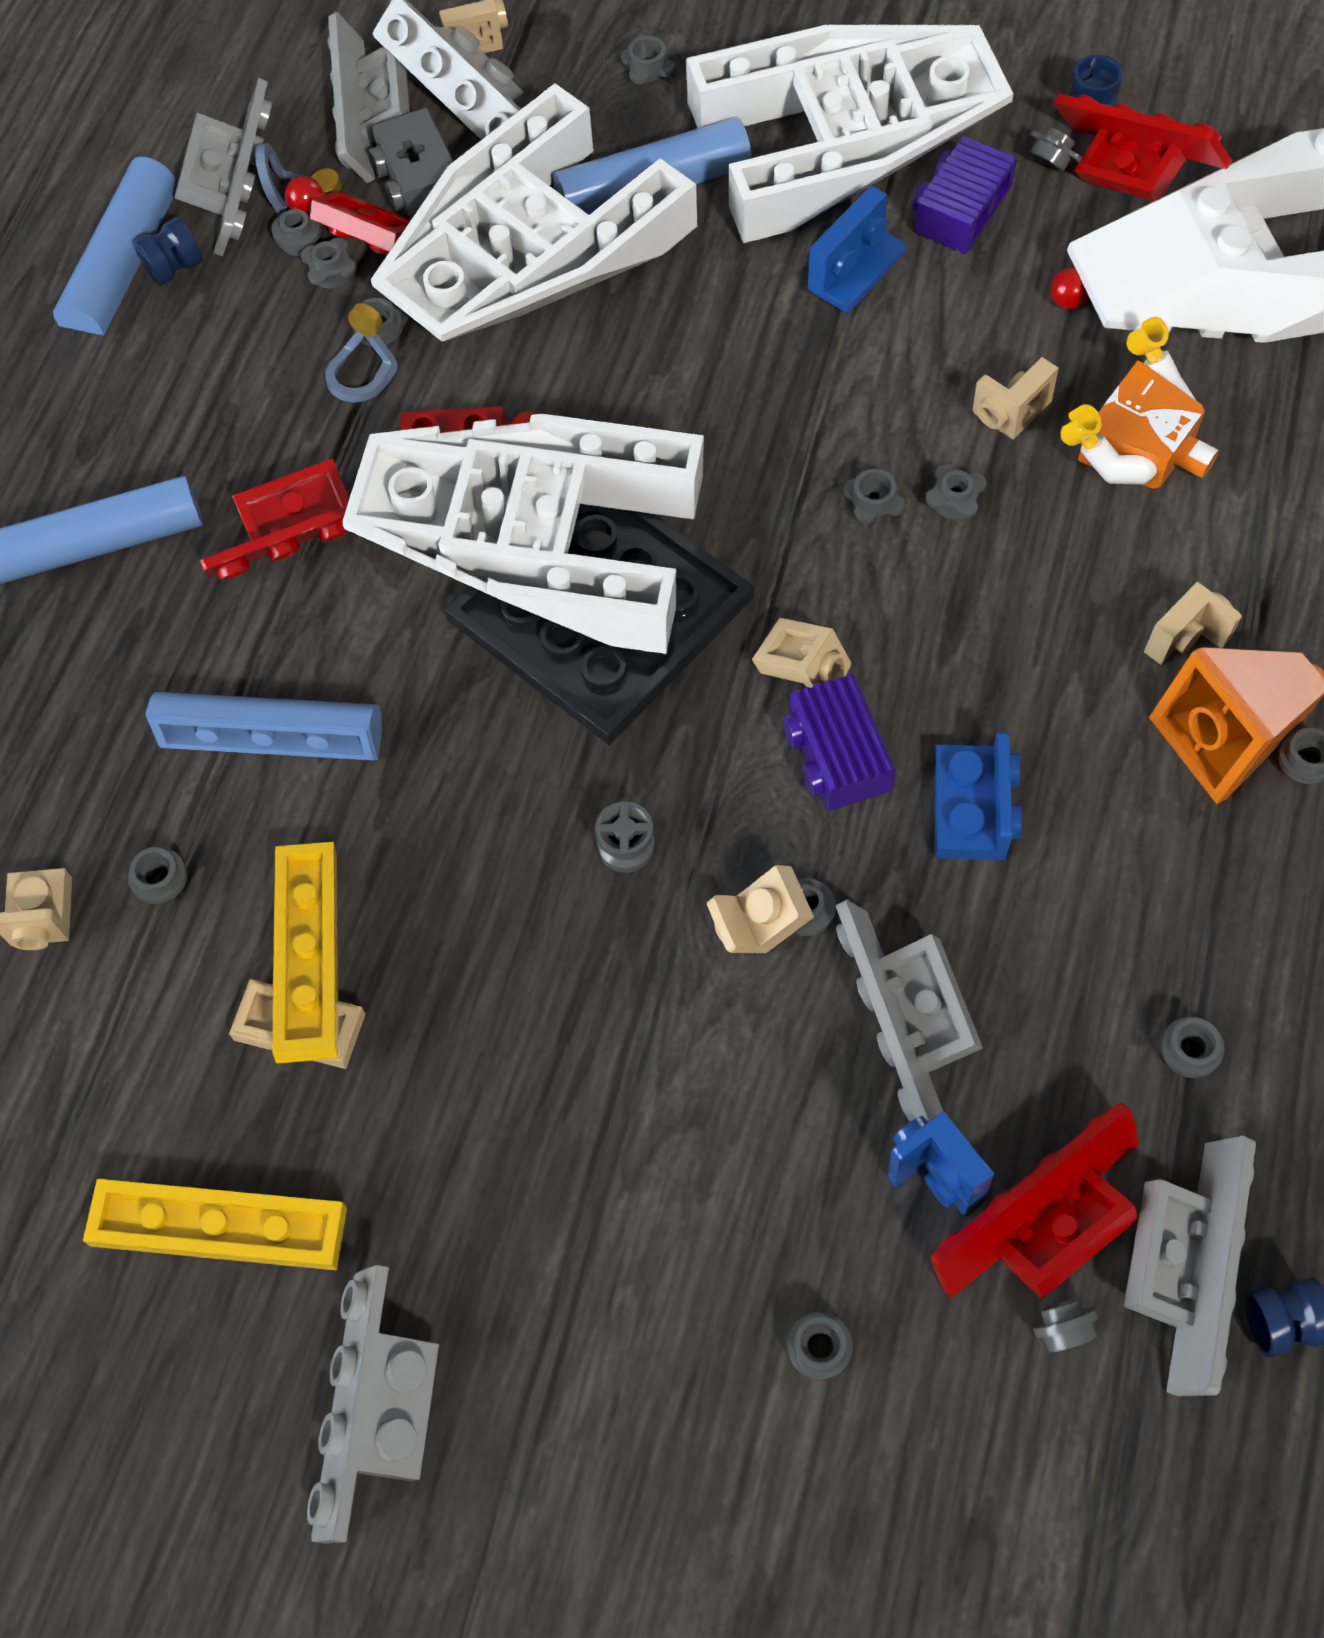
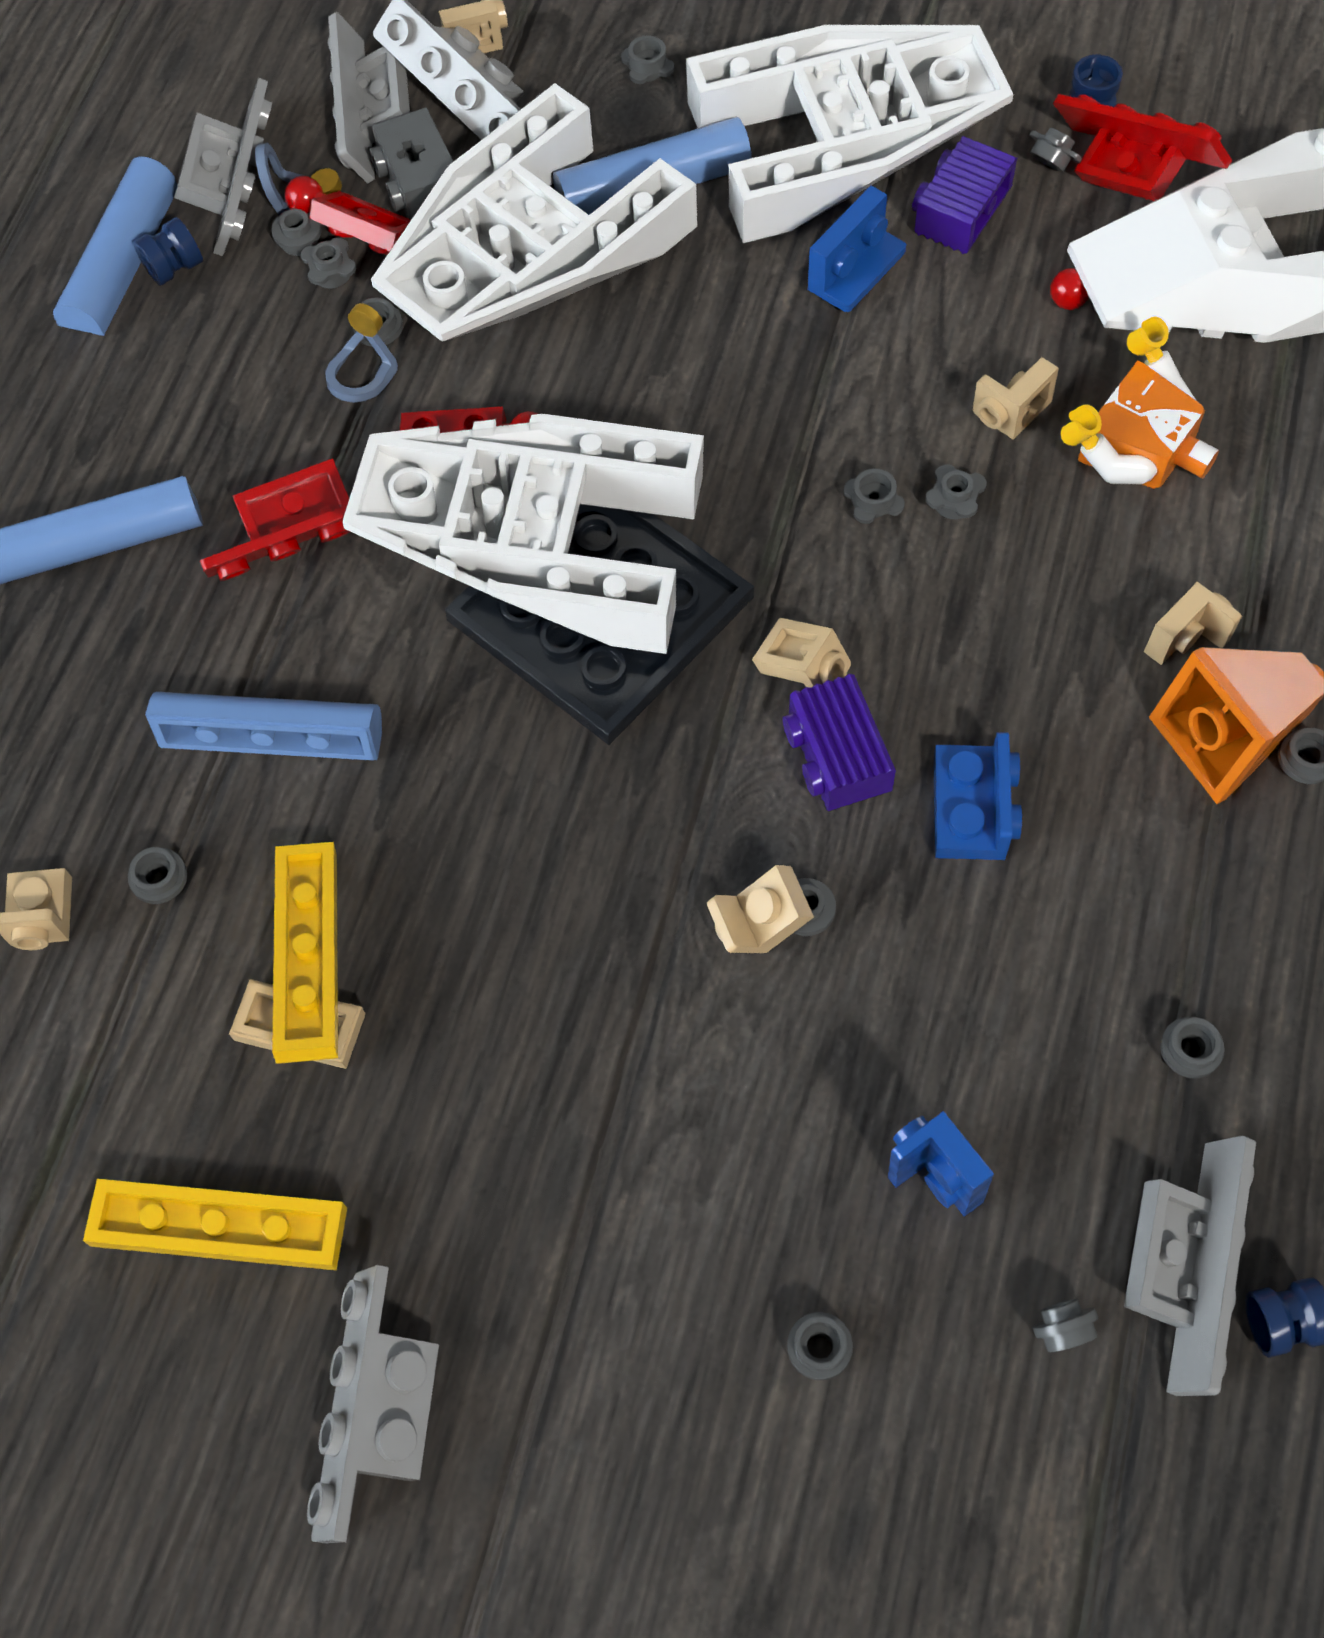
(625, 822): dark grey wheel -> none
(915, 1005): light grey bracket -> none
(1051, 1217): red bracket -> none

